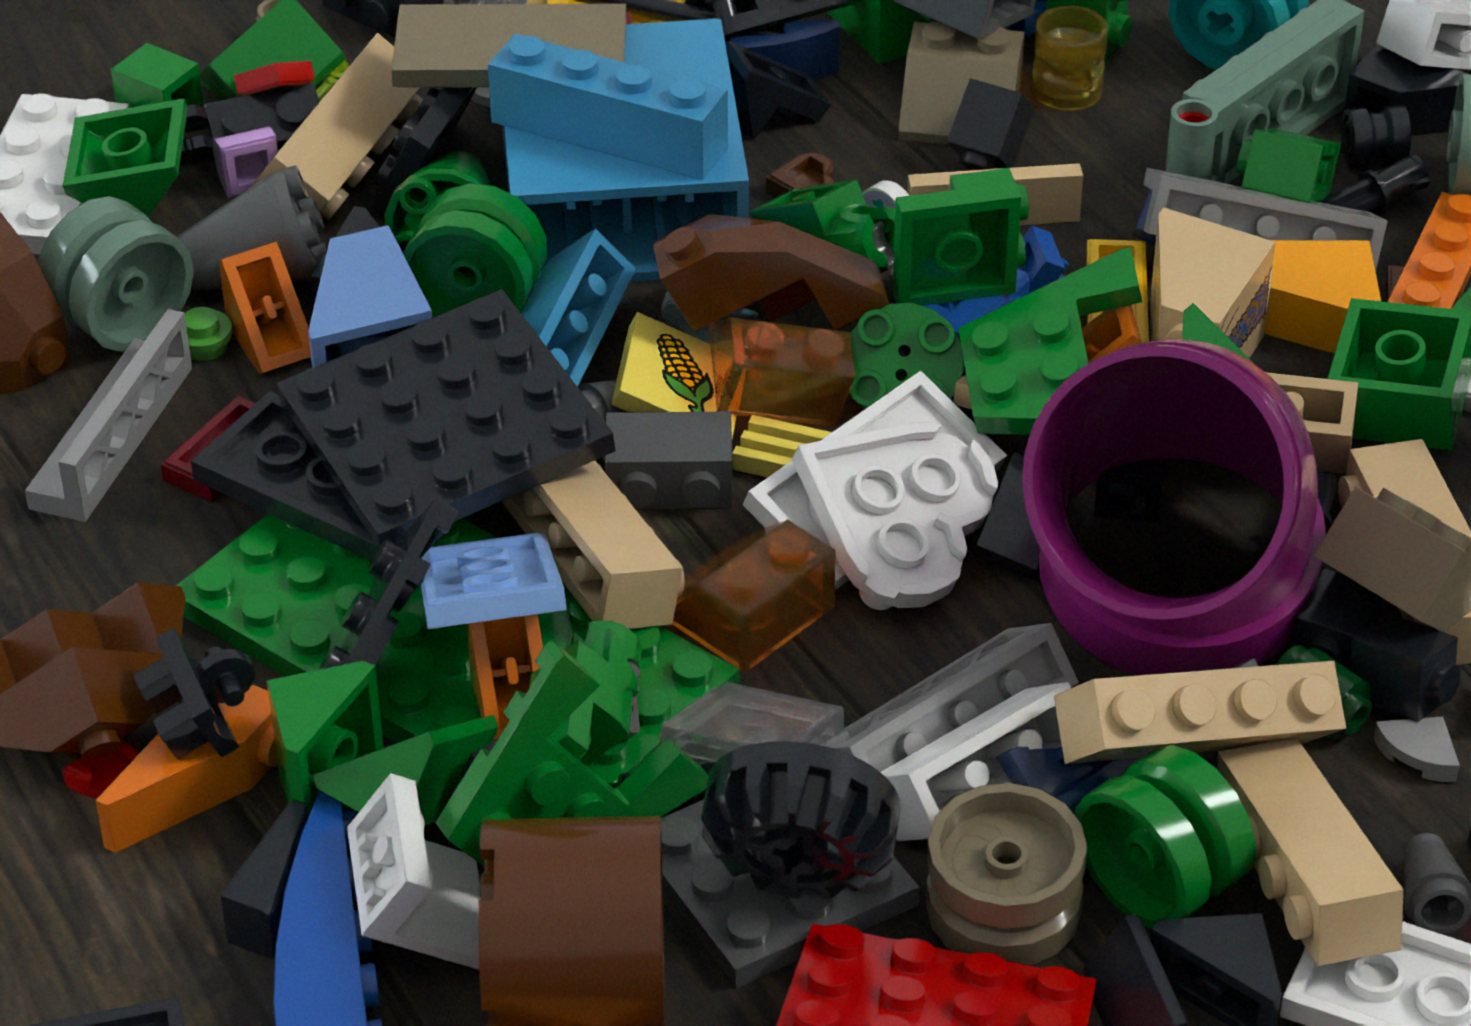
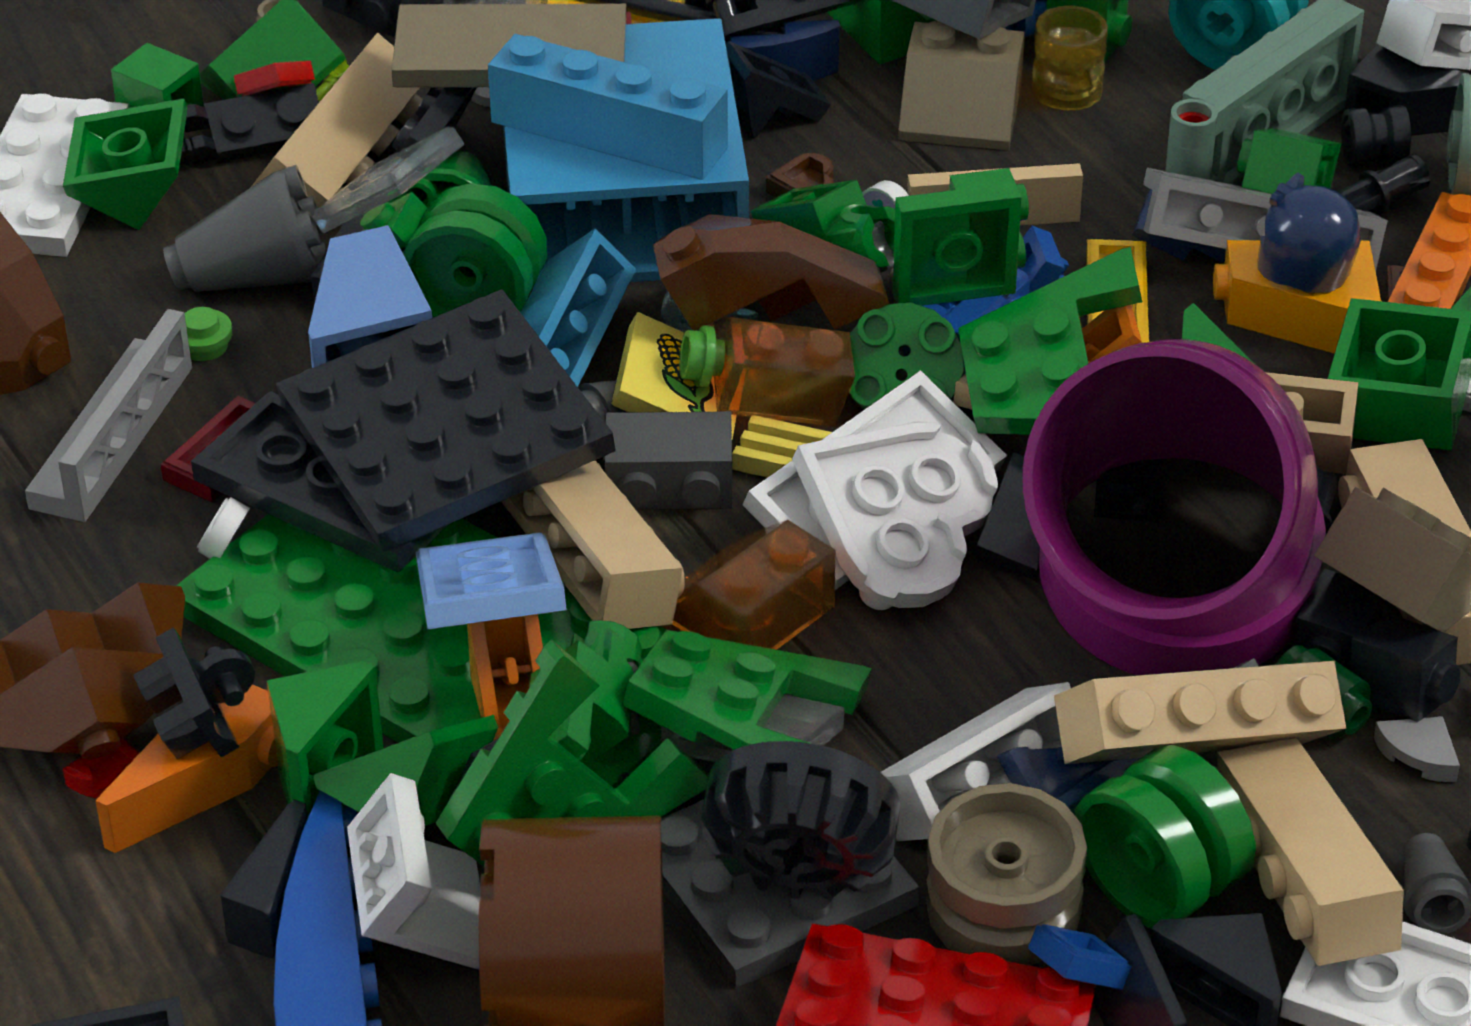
(115, 271): sand green wheel -> none
(222, 528): none -> white tile
(243, 158): lavender brick -> none
(264, 308): orange slope -> none
(387, 179): none -> clear tile
(397, 574): black wing -> none
(401, 216): none -> green plate
(701, 356): none -> bright green plate
(733, 687): none -> green wing
(957, 694): light grey fence -> none
(989, 126): black brick -> none
(1079, 956): none -> blue tile
(1216, 270): tan slope -> none
(1308, 237): none -> dark blue helmet

